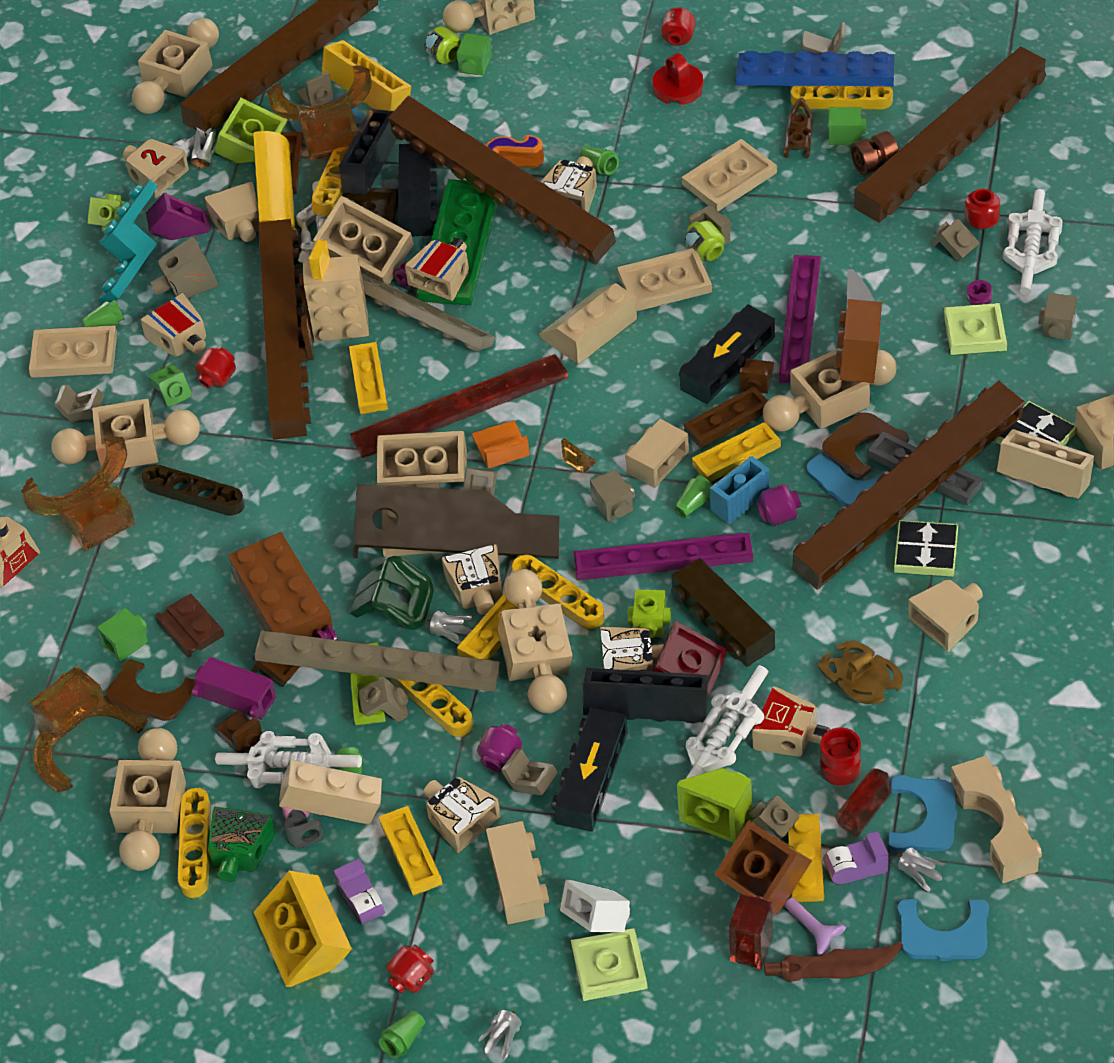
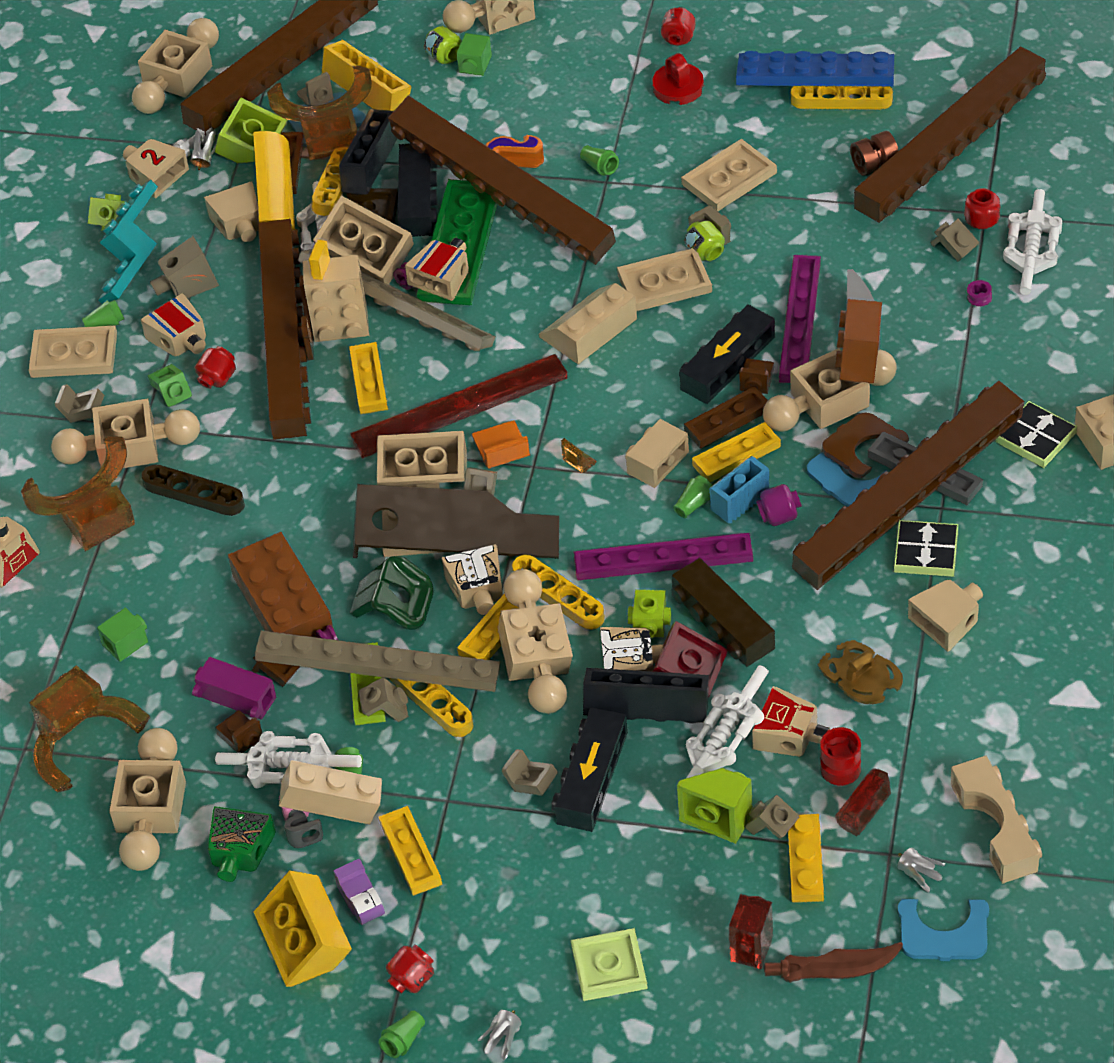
(129, 695): reddish brown piece -> none
(176, 218): magenta slope -> none
(189, 625): copper plate -> none
(191, 842): yellow beam -> none
(446, 625): flat silver piece -> none
(460, 811): torso -> none
(498, 746): magenta head -> none
(517, 872): tan brick -> none
(574, 181): torso -> none
(595, 907): white slope -> none
(612, 495): dark tan brick -> none
(763, 866): dark orange brick -> none
(799, 123): reddish brown piece -> none
(818, 44): dark tan bracket -> none
(822, 933): lavender piece -> none
(846, 125): bright green brick -> none
(857, 860): medium lavender leg -> none
(938, 828): dark azure piece -> none
(975, 329): yellowish green tile -> none
(1045, 463): tan brick -> none
(1058, 316): dark tan brick -> none

